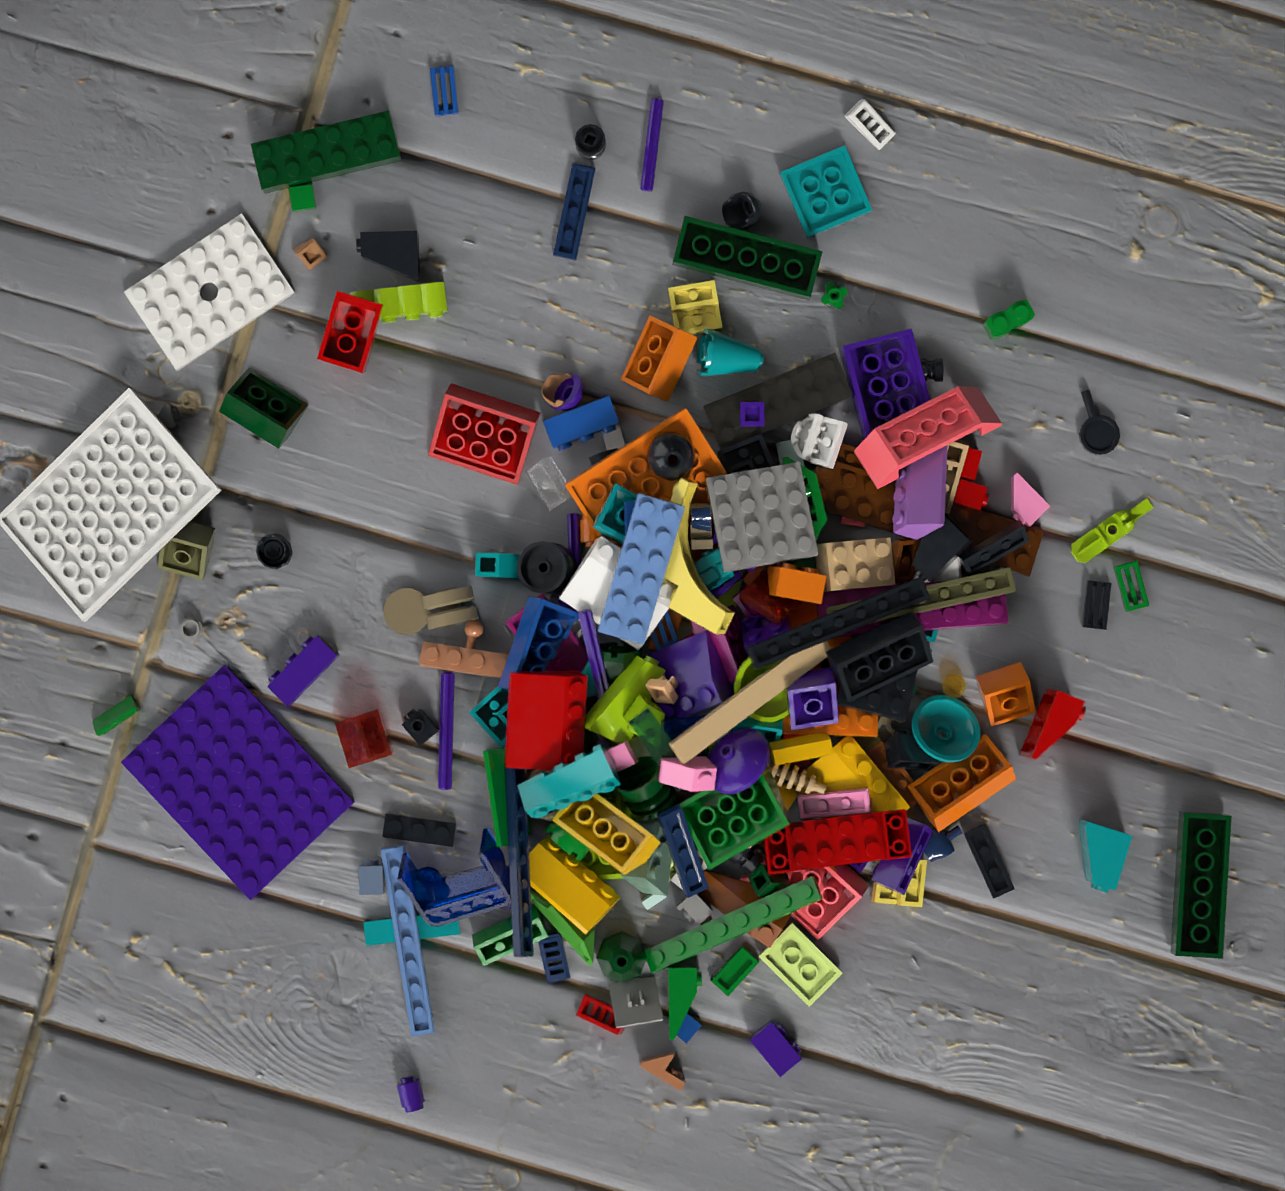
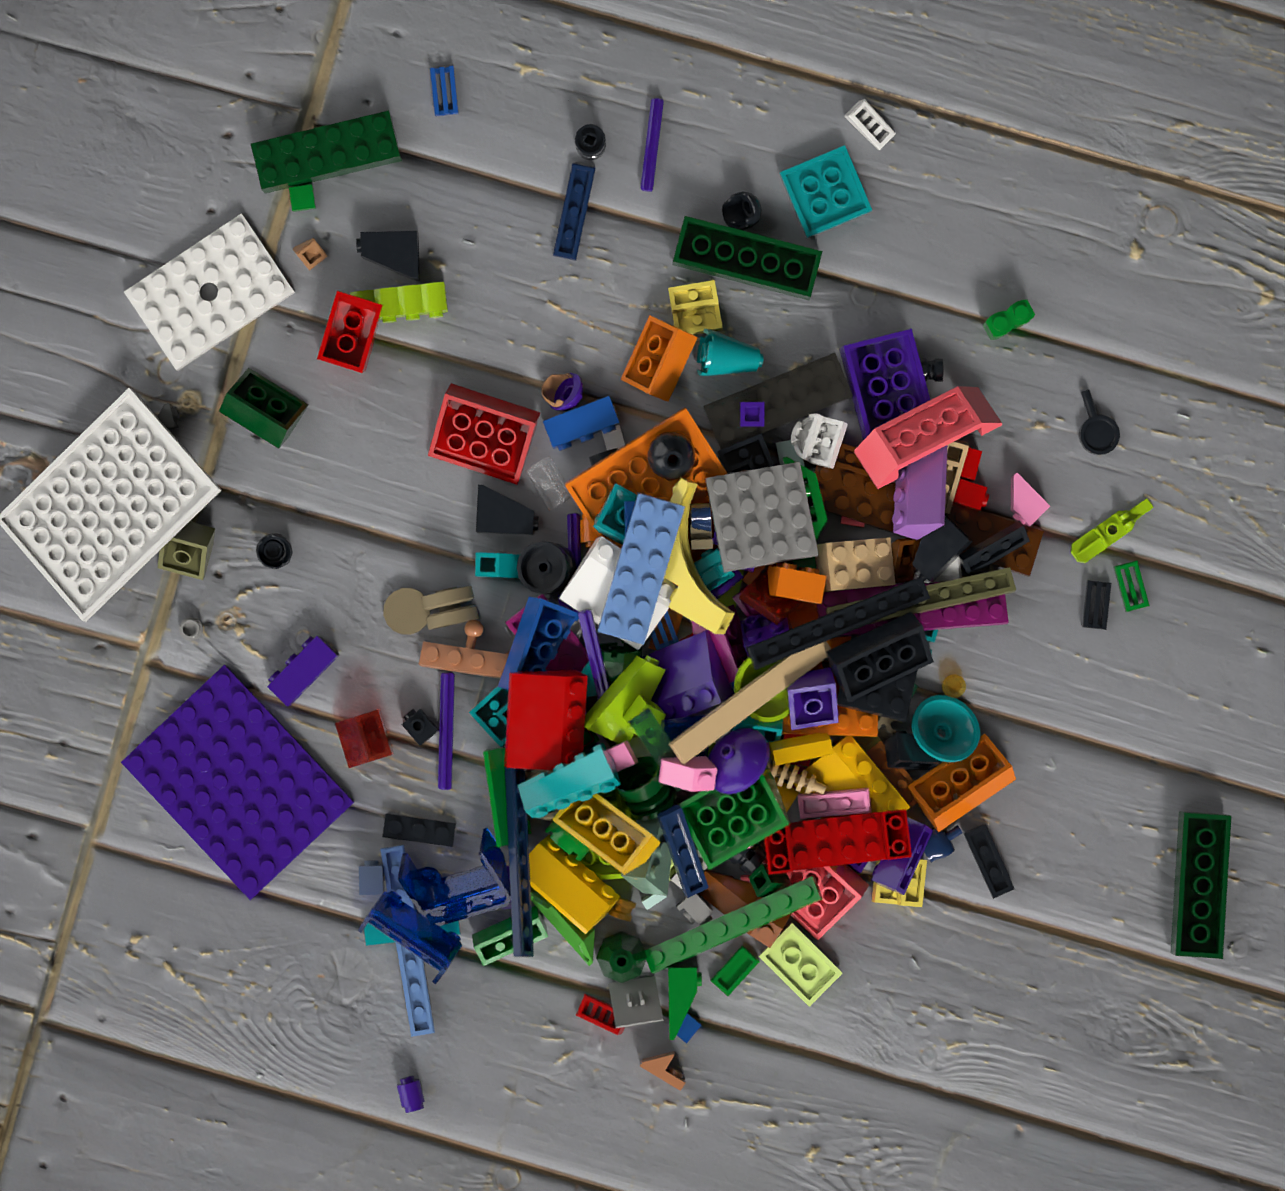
(115, 716): green slope -> none
(414, 932): none -> clear blue windscreen
(503, 515): none -> black slope
(557, 977): dark blue slope -> none
(623, 909): none -> pearl gold wheel
(663, 689): light nougat tile -> none
(776, 1048): dark purple brick -> none
(839, 291): green plate -> none
(1006, 694): orange slope -> none
(1053, 718): red slope -> none
(1103, 854): teal slope -> none

